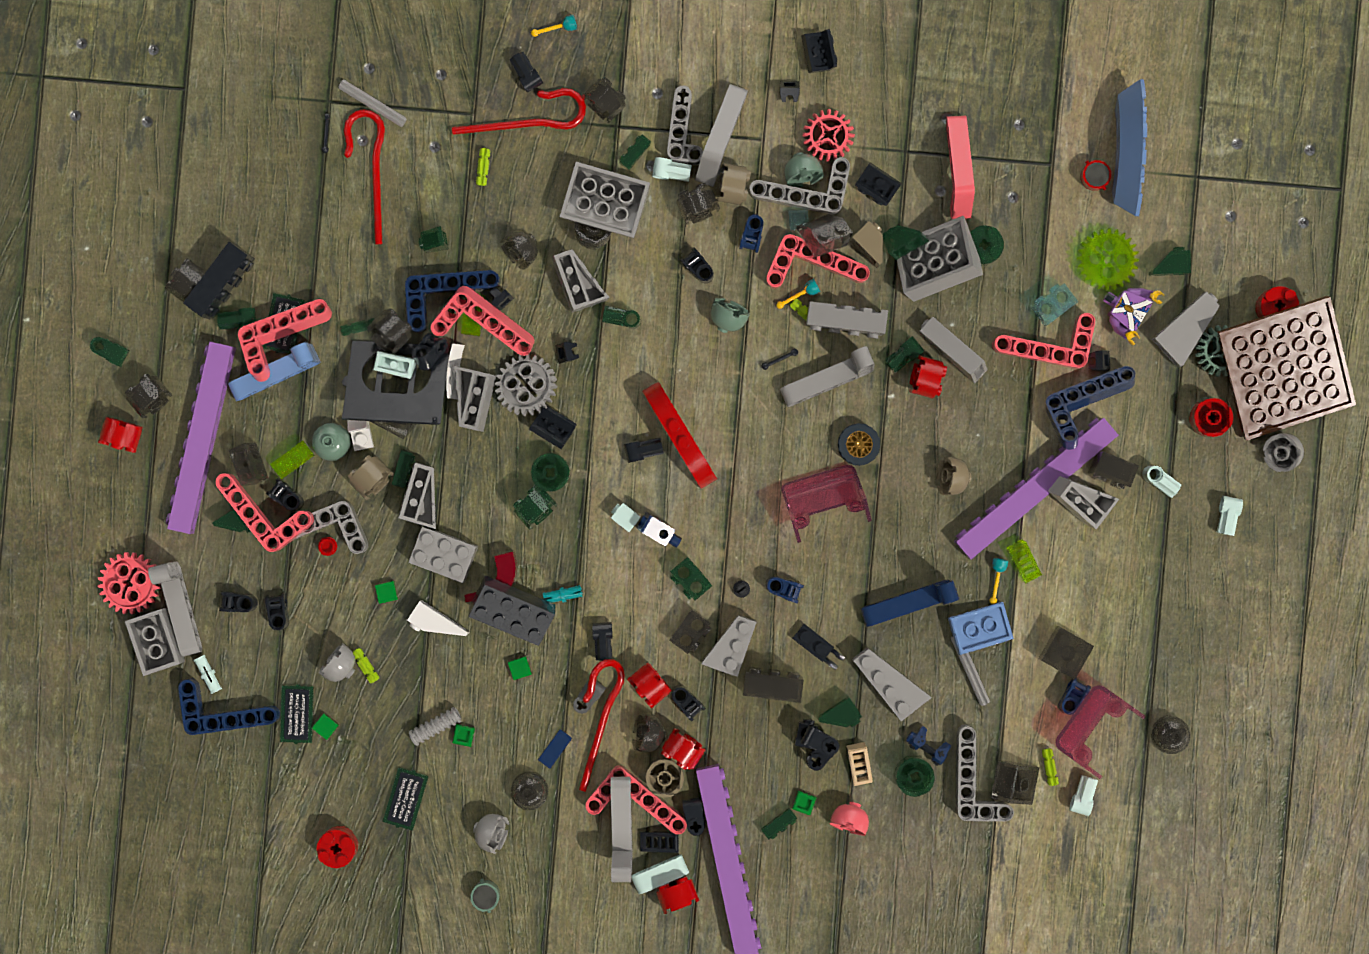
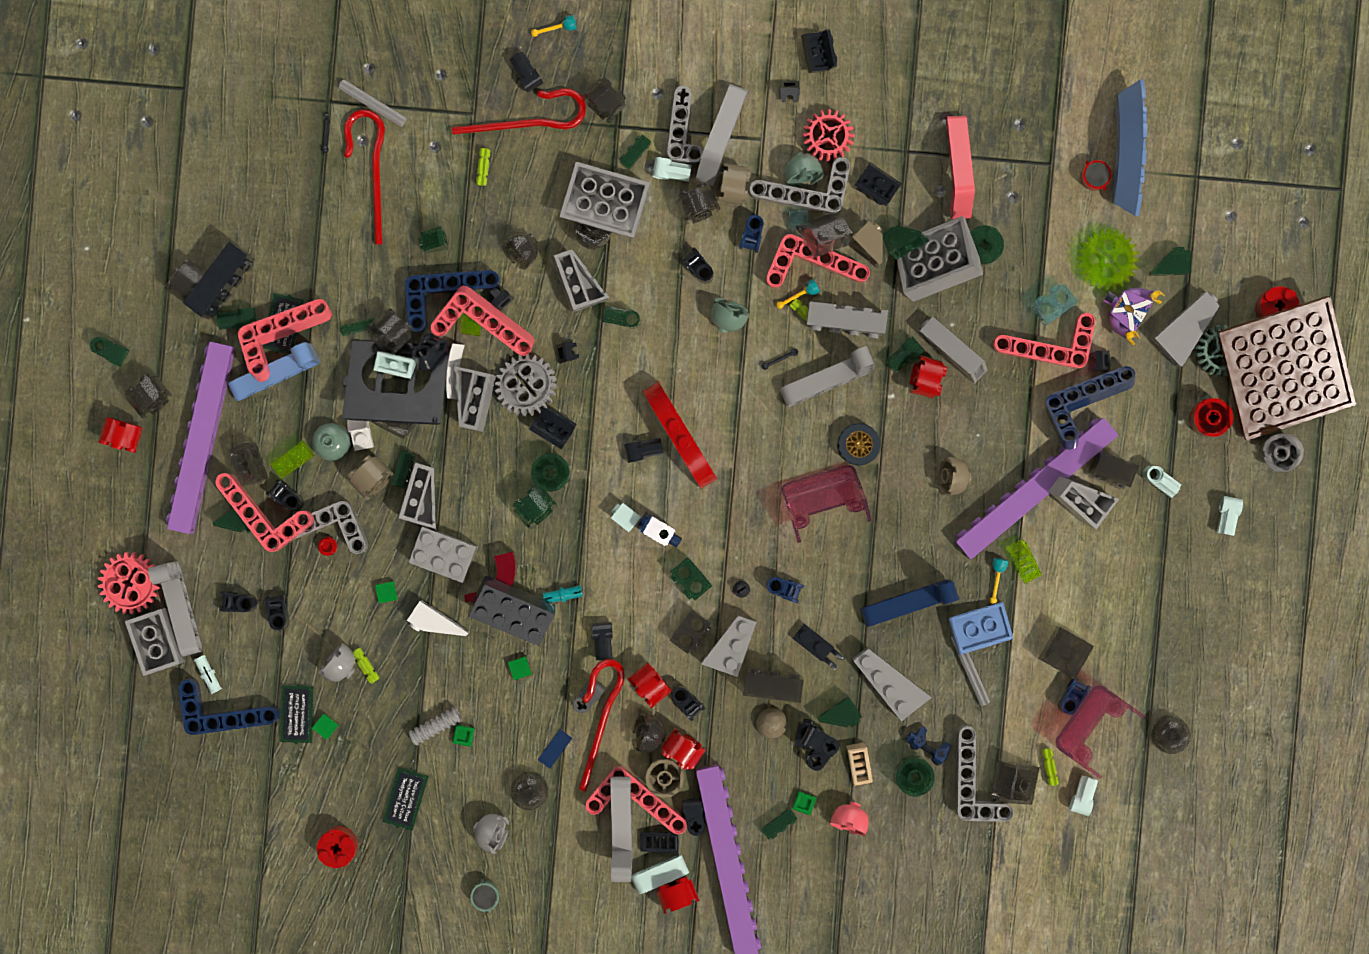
(771, 723): none -> dark tan piece

